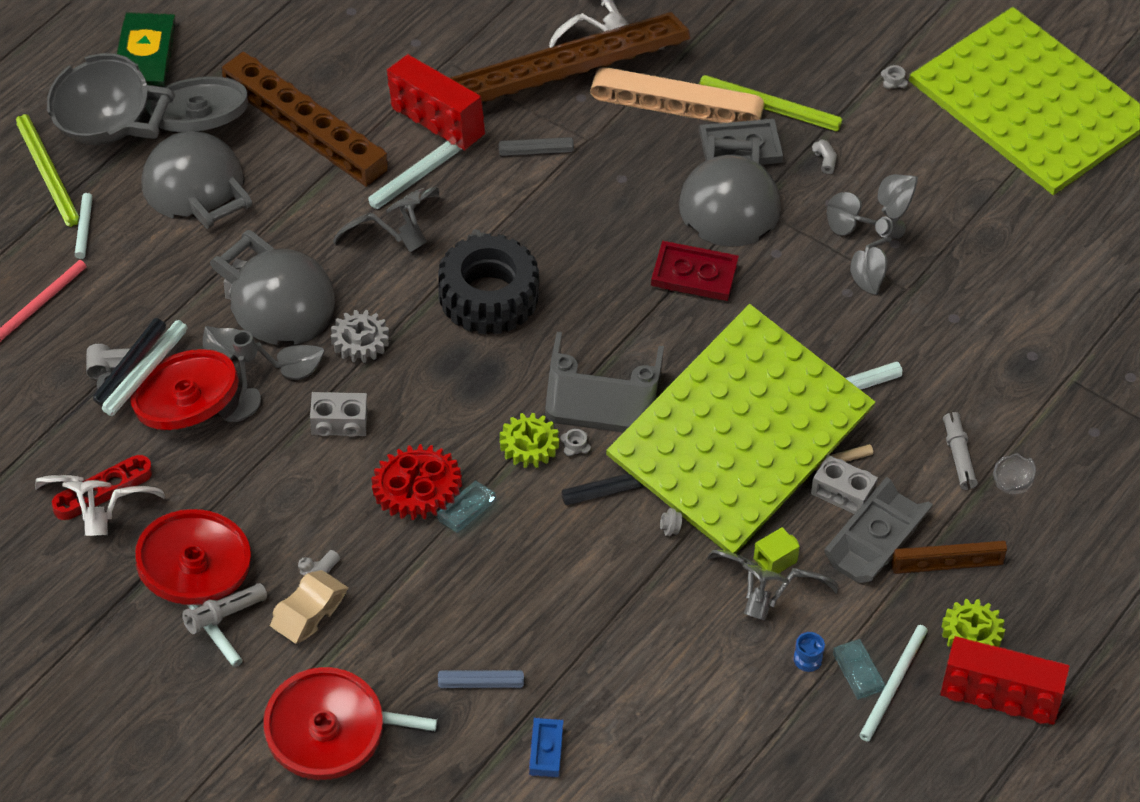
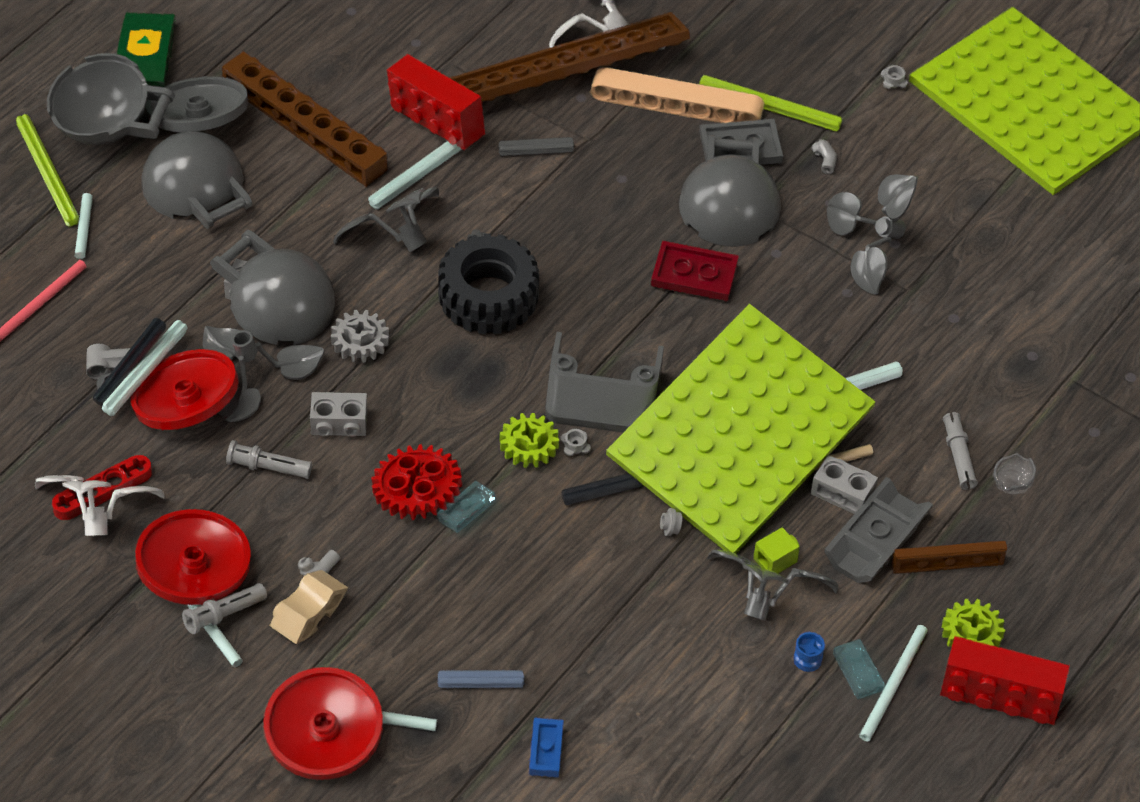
(255, 458): none -> light grey pin

